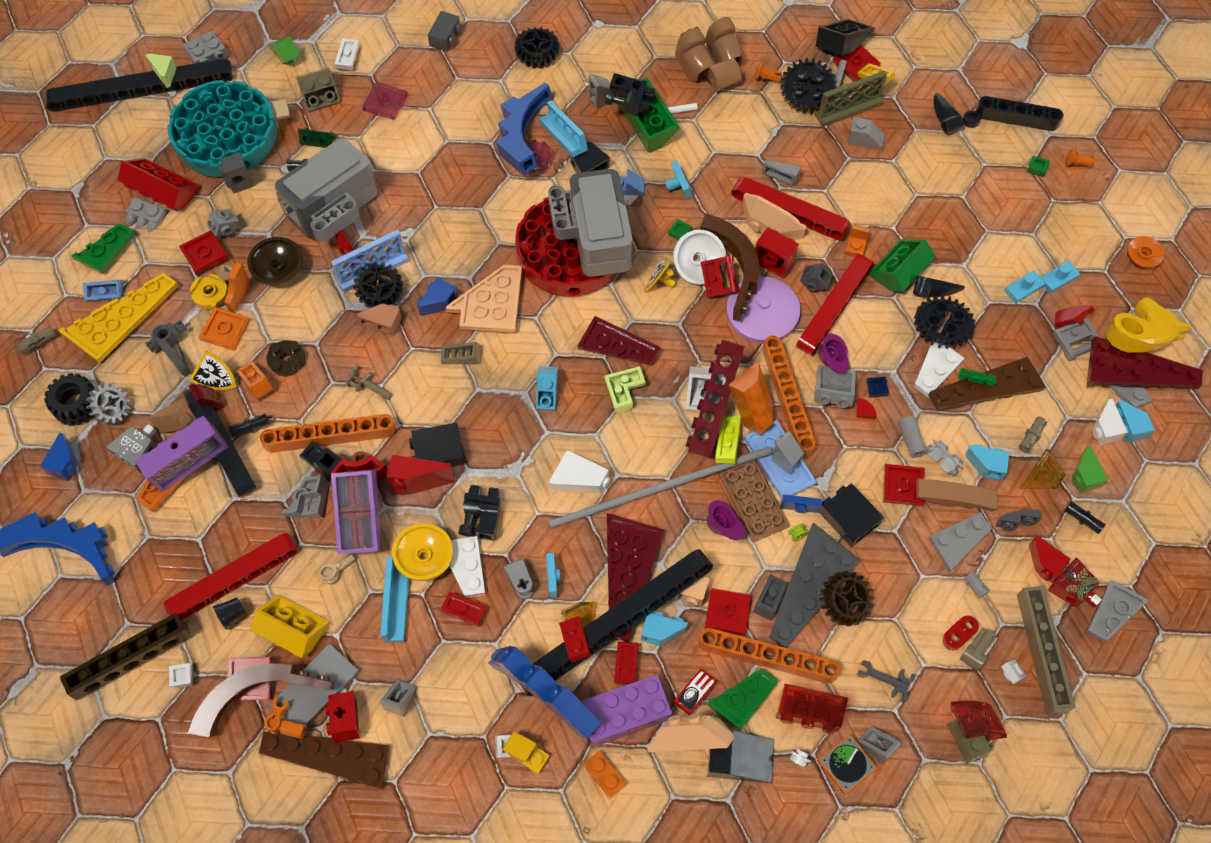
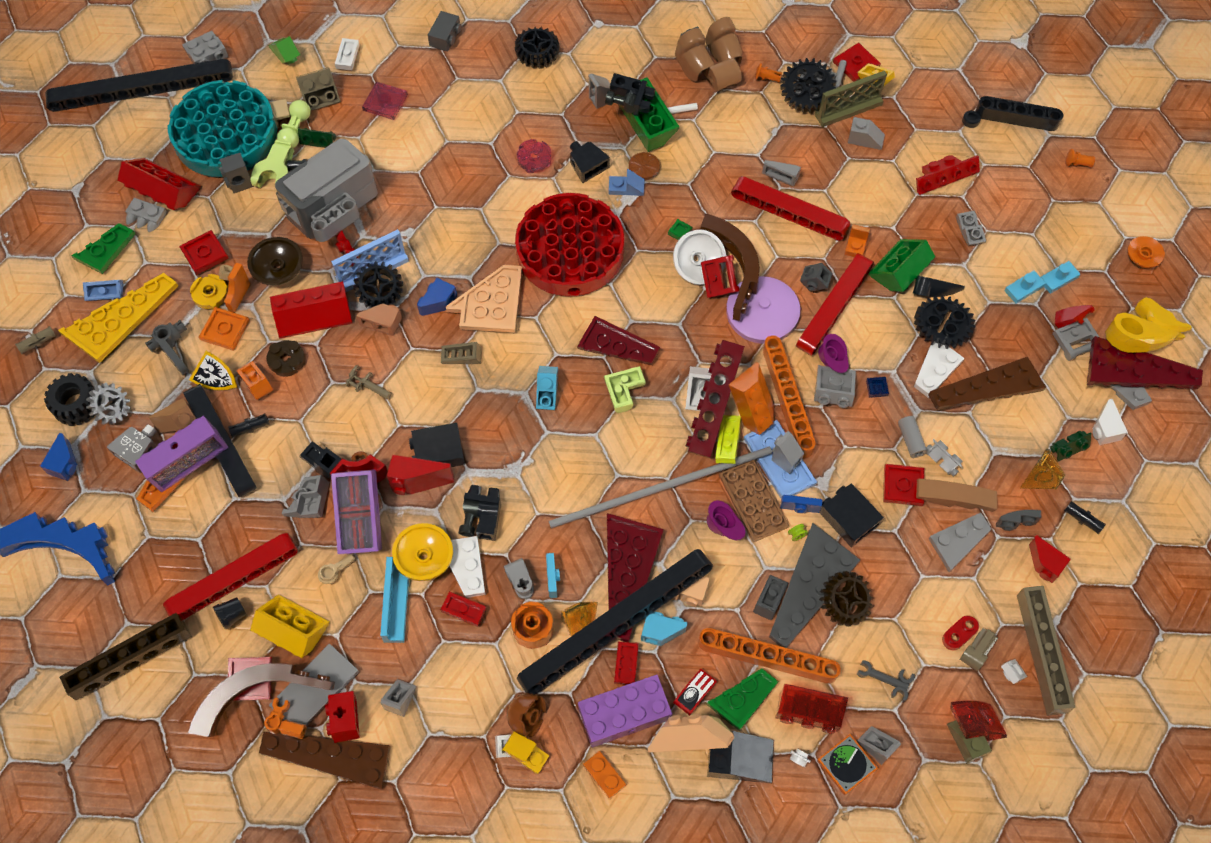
(163, 67): yellowish green slope -> none
(180, 675): white plate -> none
(206, 396): dark red slope -> none
(222, 222): light grey brick -> none
(282, 150): none -> yellowish green piece
(311, 310): none -> red slope
(319, 430): orange beam -> none
(517, 116): blue arch -> none
(525, 714): none -> dark orange cylinder
(540, 684): blue arch -> none
(541, 632): none -> orange brick
(563, 130): medium azure fence -> none
(574, 639): red plate -> none
(578, 475): white slope -> none
(595, 219): light grey piece -> none
(644, 165): none -> dark orange wheel
(659, 273): shield -> none
(678, 181): medium azure tile -> none
(728, 611): red plate -> none
(764, 214): light nougat wedge -> none
(776, 252): red brick -> none
(842, 36): black slope -> none
(865, 409): red tile -> none
(945, 172): none -> red bracket
(947, 115): black piece -> none
(970, 229): none -> light grey slope
(975, 376): green axle -> none
(976, 584): light grey pin -> none
(988, 462): medium azure slope -> none
(1033, 434): dark tan pin -> none
(1038, 166): green tile -> none
(1076, 585): torso -> none
(1077, 442): none -> dark green hinge
(1088, 472): bright green slope -> none
(1114, 611): light grey wing -> none
(1136, 422): medium azure slope -> none

